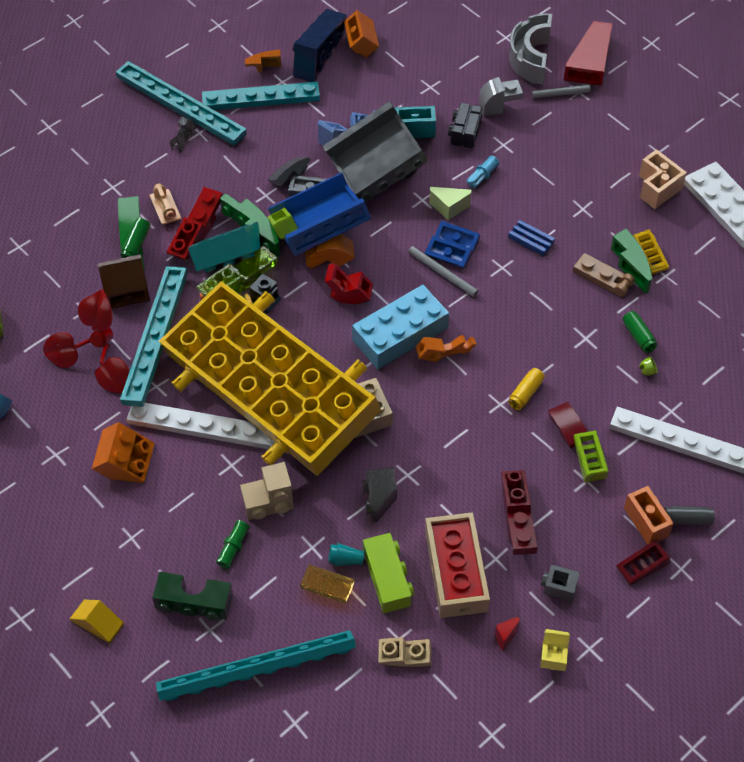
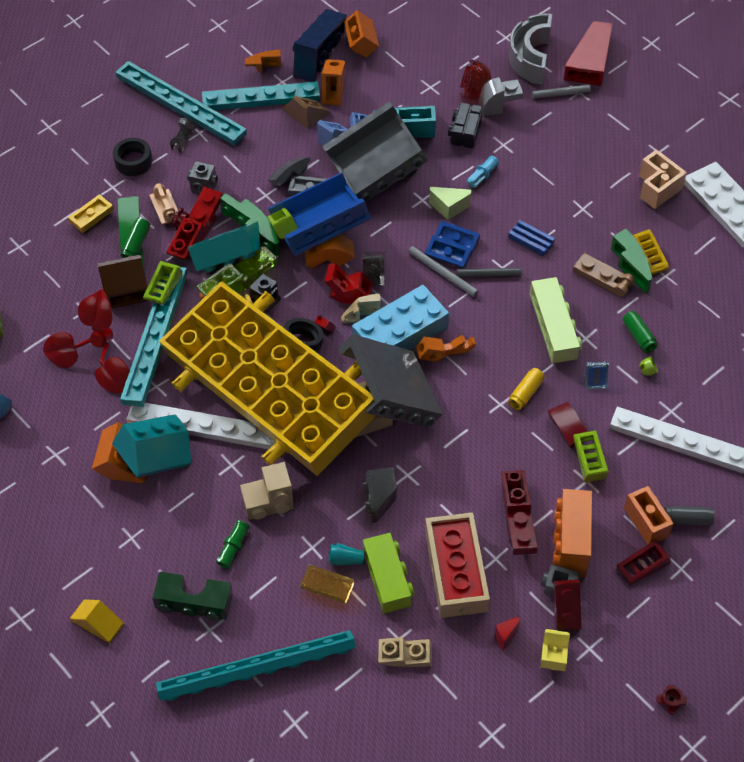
(90, 213): none -> yellow plate
(132, 145): none -> black tyre
(154, 445): none -> teal slope
(163, 268): none -> lime slope
(178, 217): none -> dark red plate
(202, 176): none -> dark grey brick
(305, 111): none -> medium nougat slope
(307, 328): none -> black tyre
(321, 321): none -> red tile
(333, 74): none -> orange torso
(361, 306): none -> tan slope
(374, 267): none -> clear smoke slope
(394, 381): none -> dark grey panel
(474, 79): none -> clear red cylinder
(488, 272): none -> dark grey bar
(555, 320): none -> yellowish green brick
(567, 605): none -> dark red plate
(573, 530): none -> orange brick
(596, 374): none -> slope
(671, 692): none -> dark red plate

